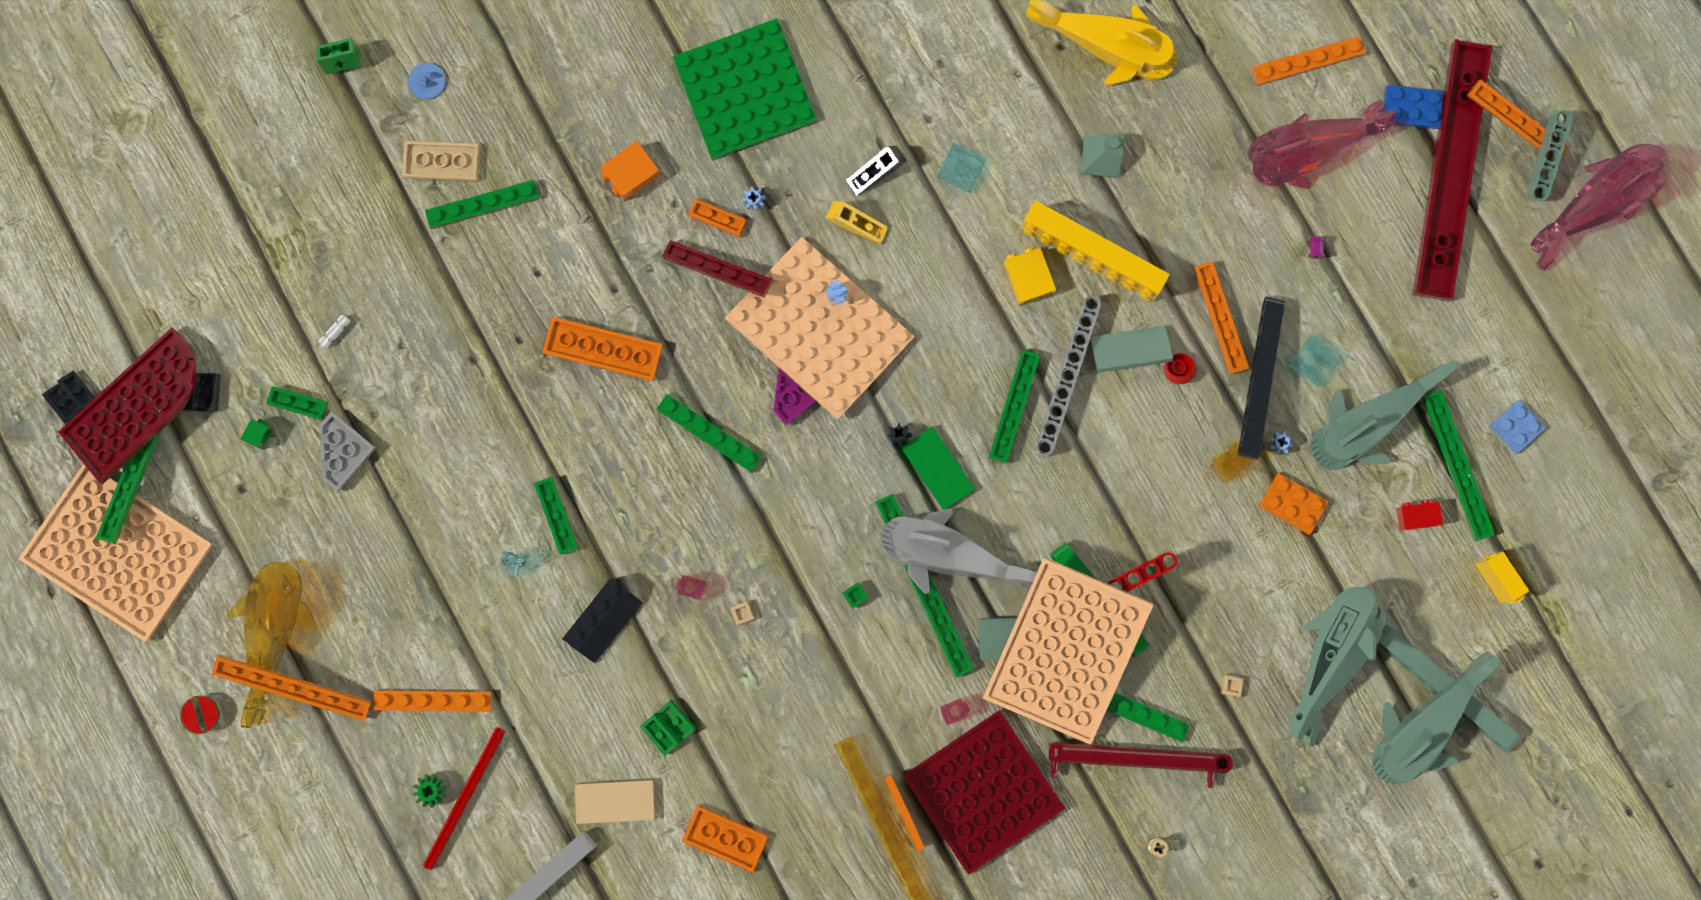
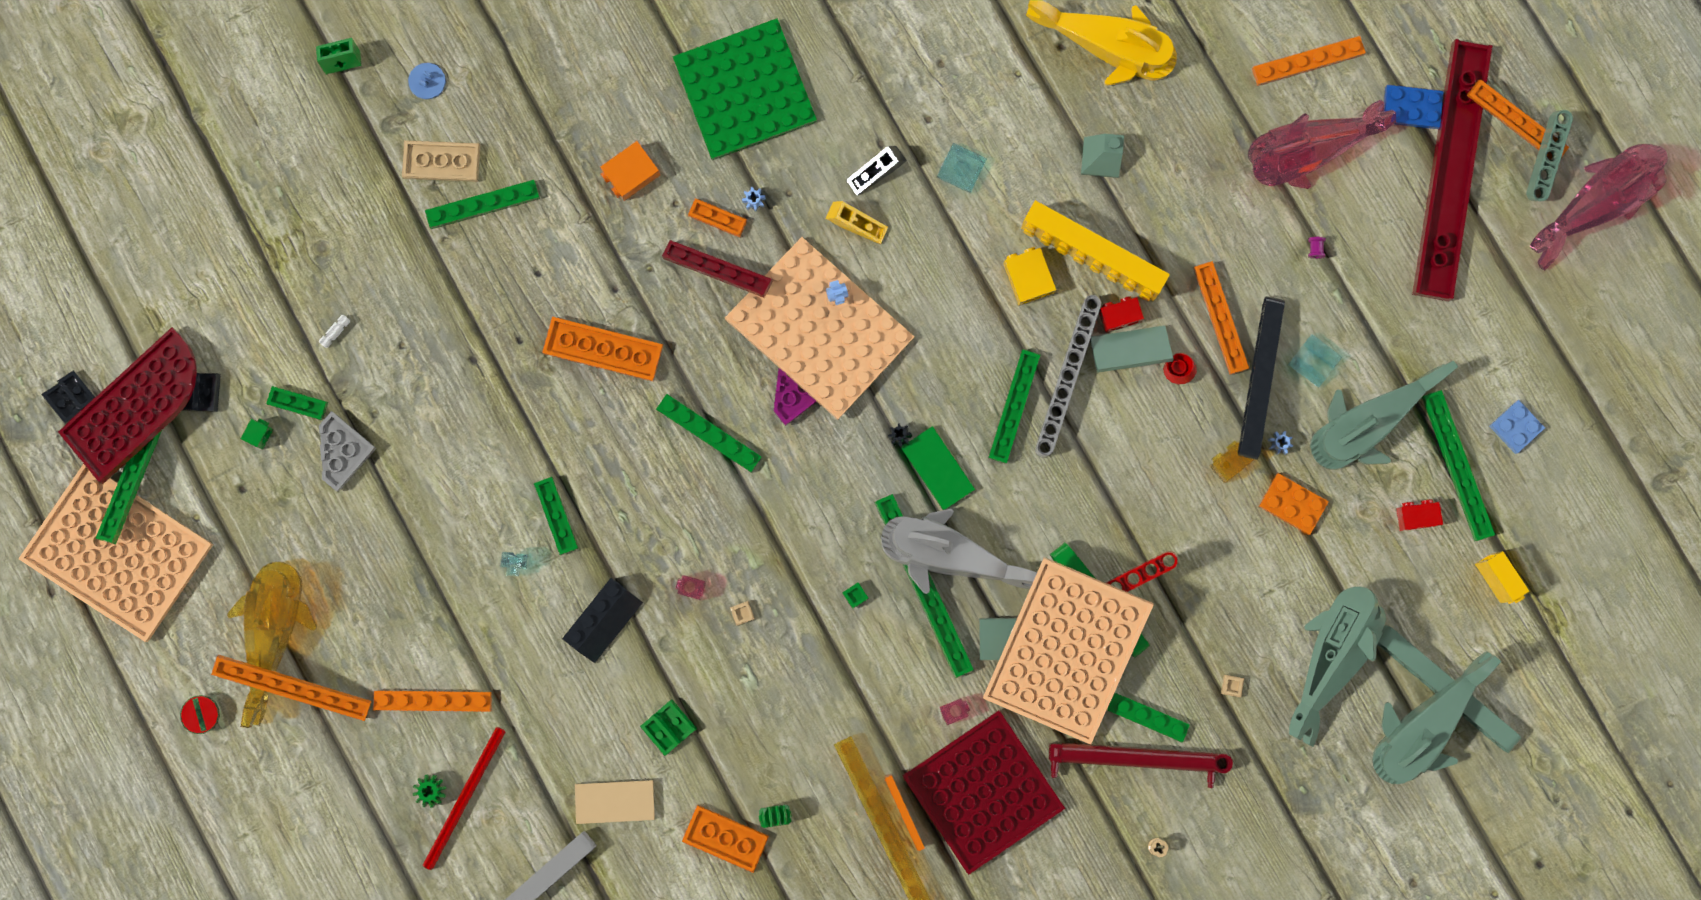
(775, 816): none -> green gear
(1121, 314): none -> red brick

